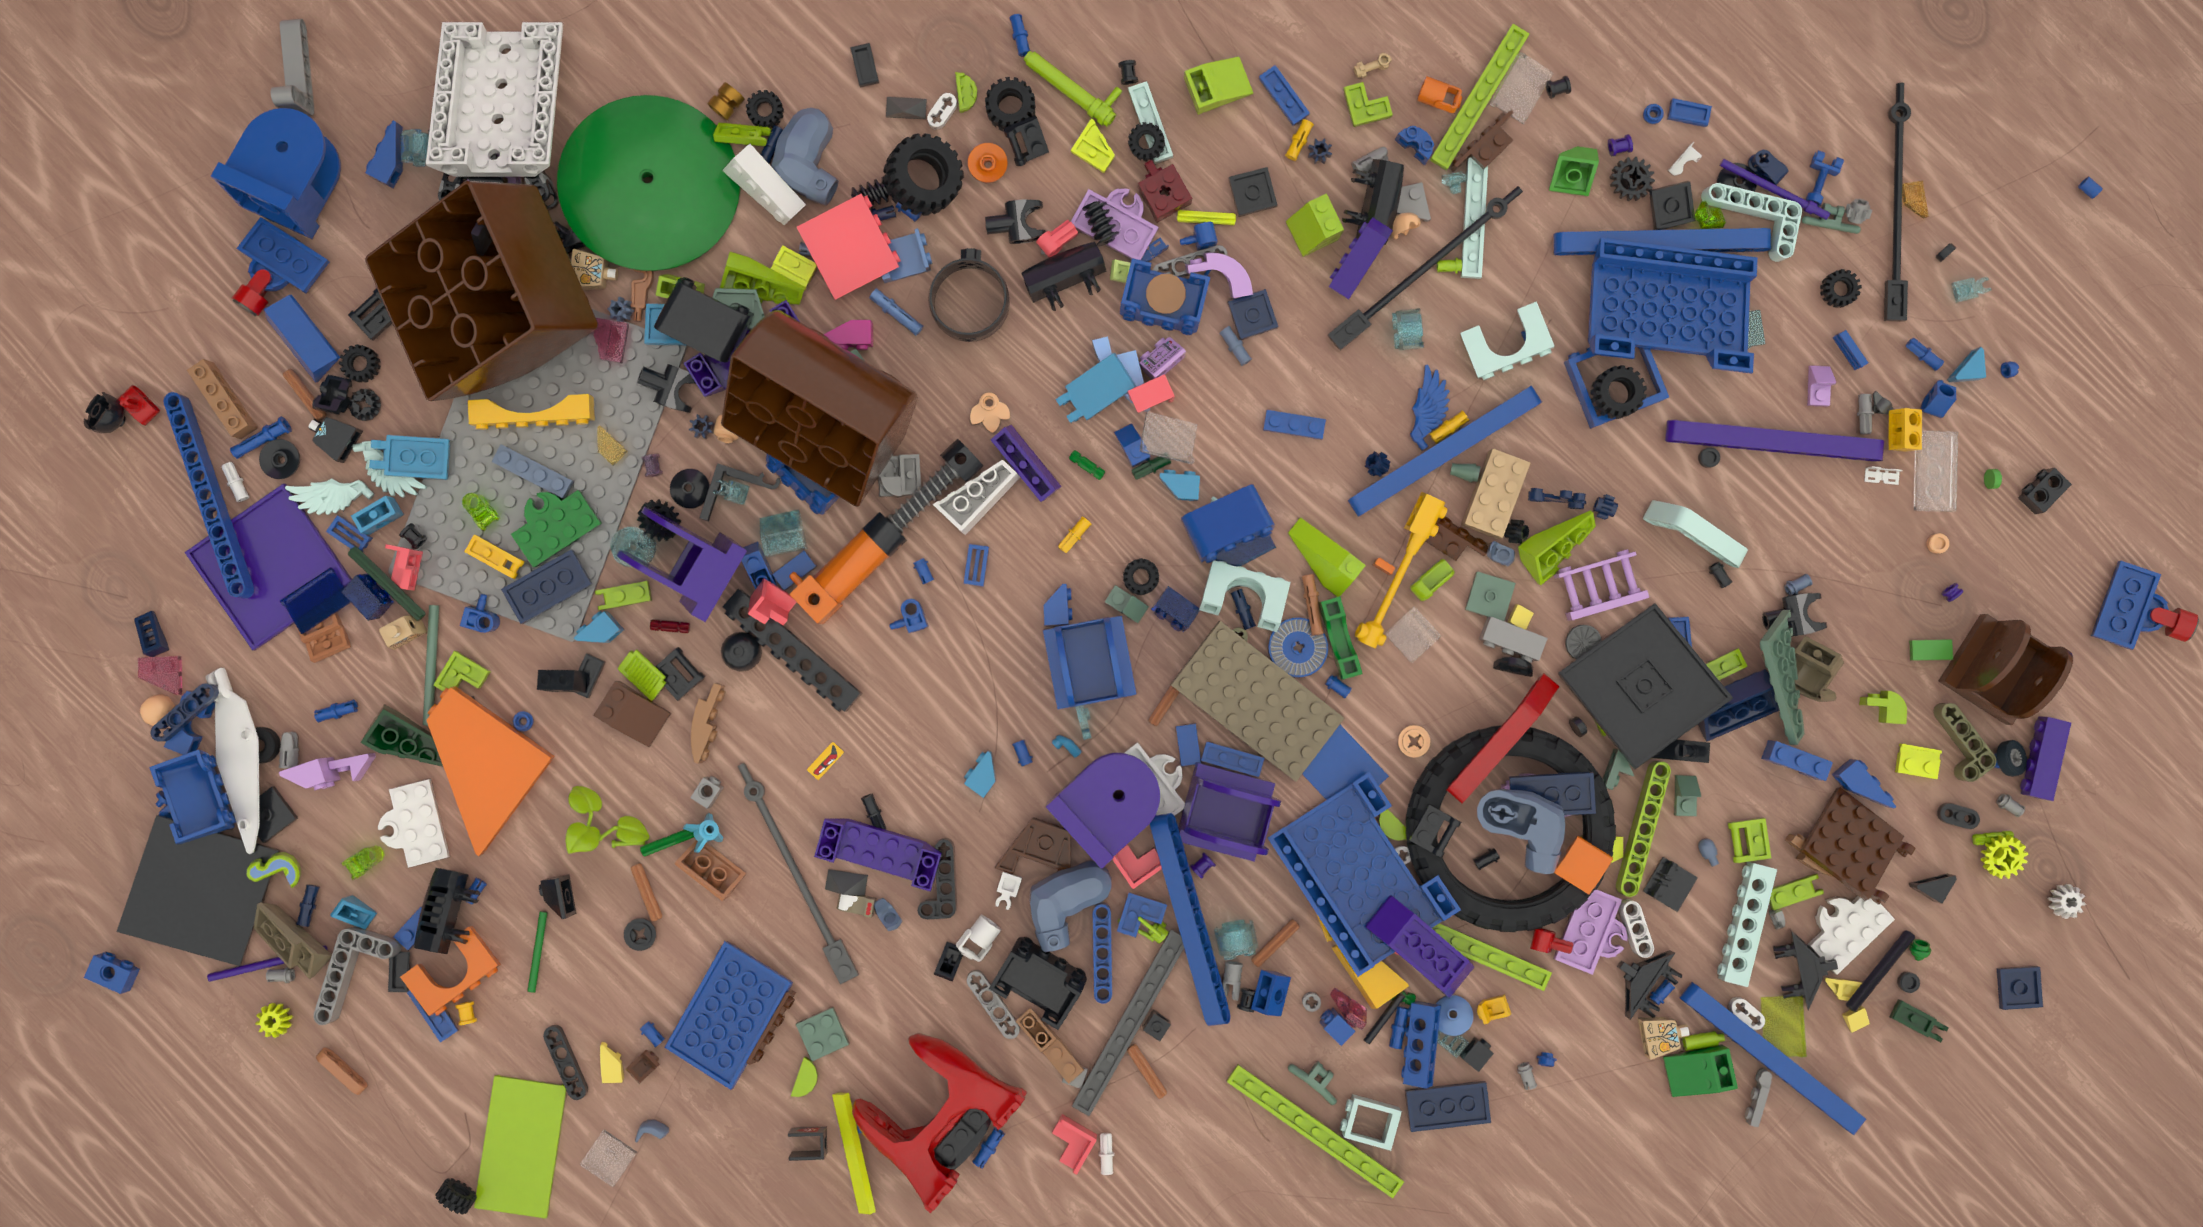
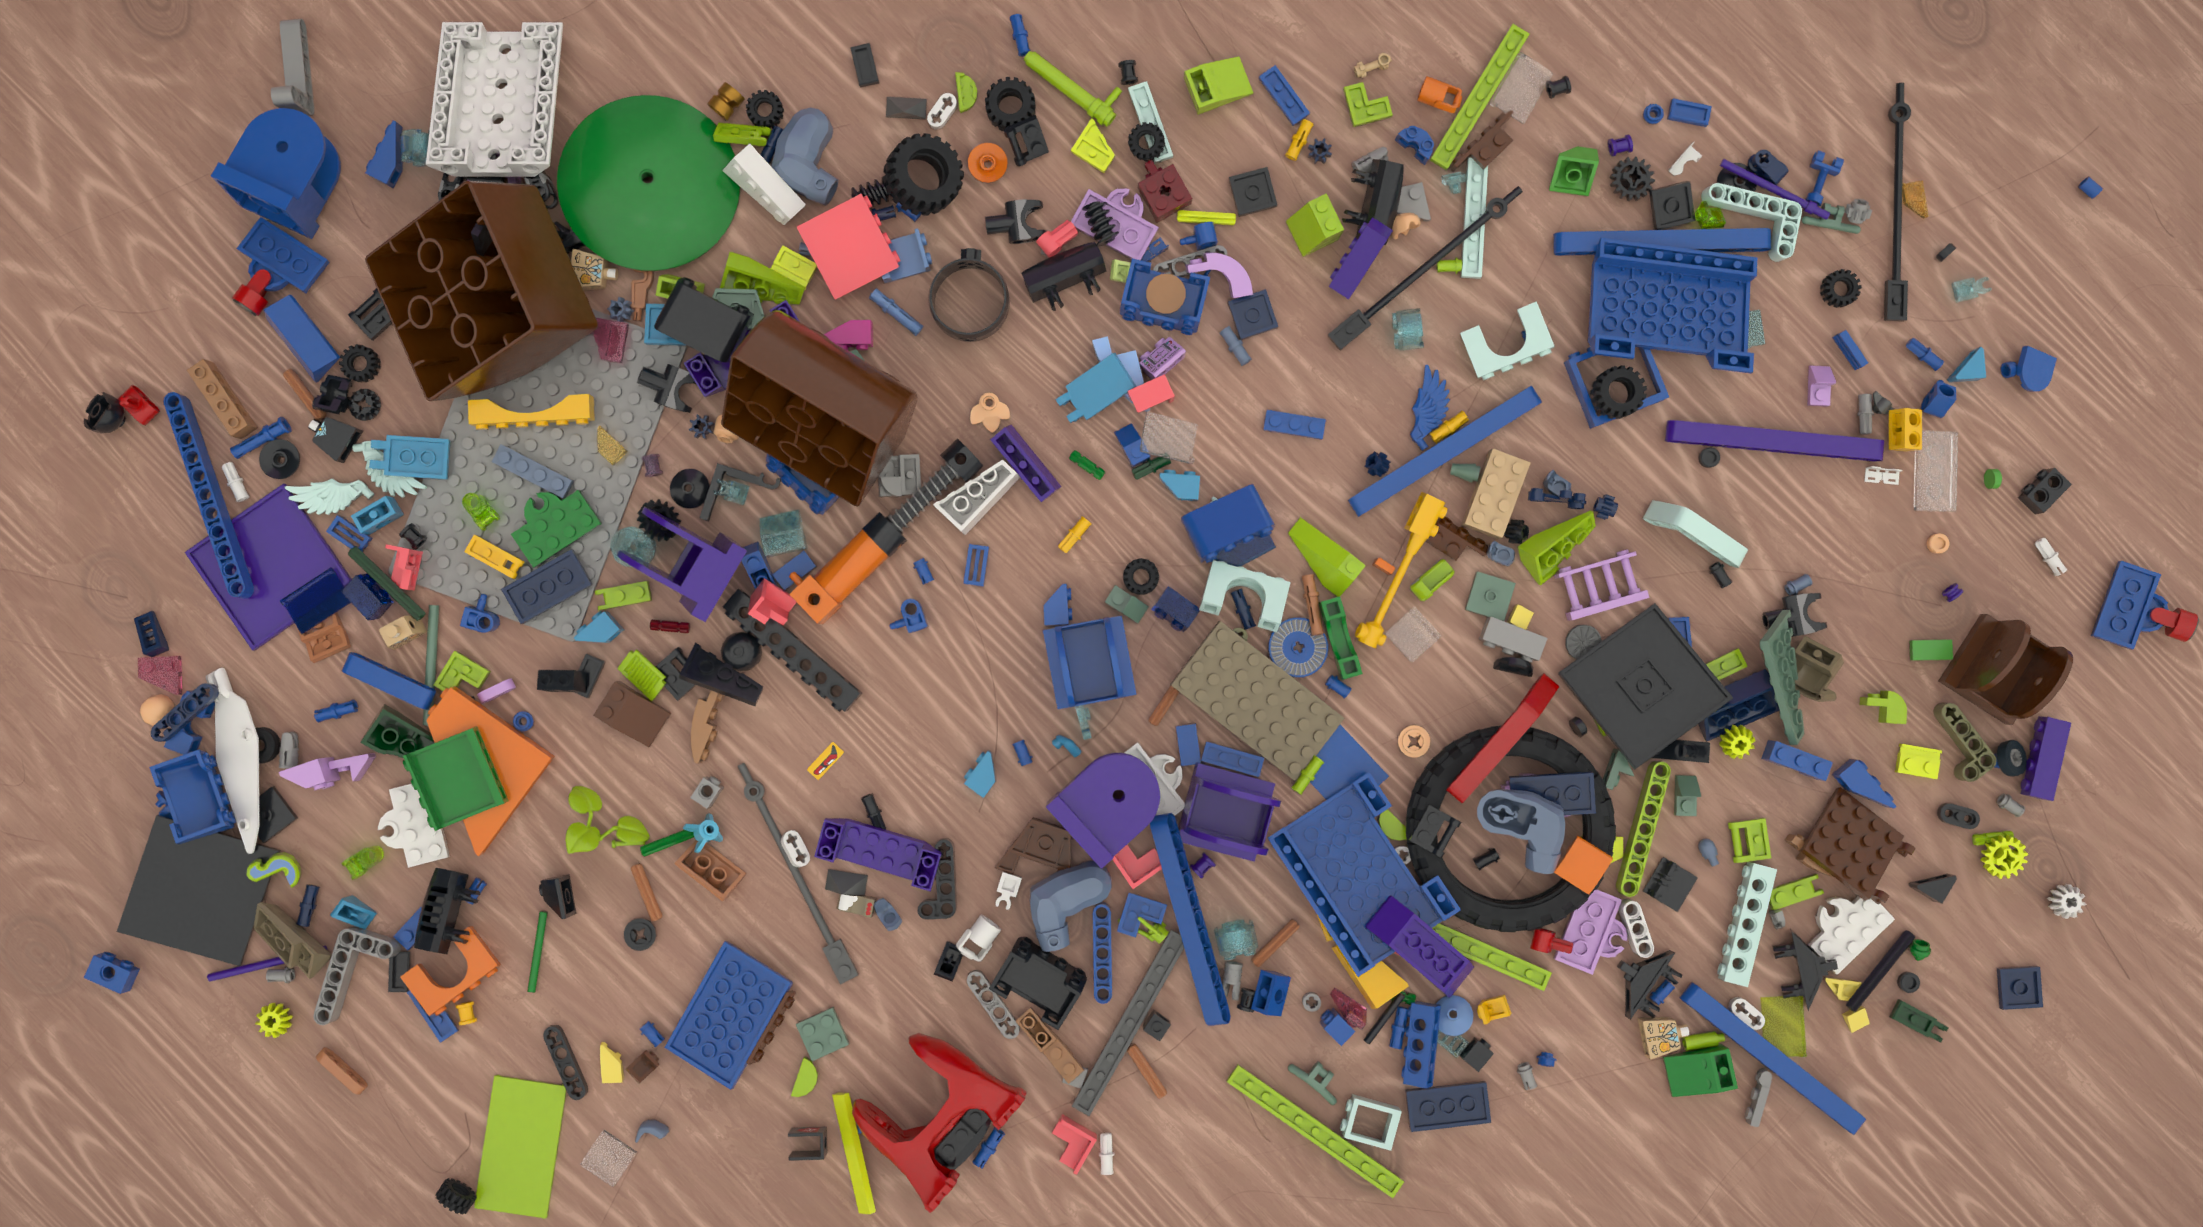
(389, 680): none -> blue beam
(455, 778): none -> green panel
(496, 691): none -> lavender beam
(711, 673): none -> black wing
(791, 851): none -> white beam
(1307, 775): none -> lime pin
(1555, 483): none -> sand blue hair
(1737, 741): none -> neon yellow gear
(2035, 369): none -> blue tile
(2050, 556): none -> white axle

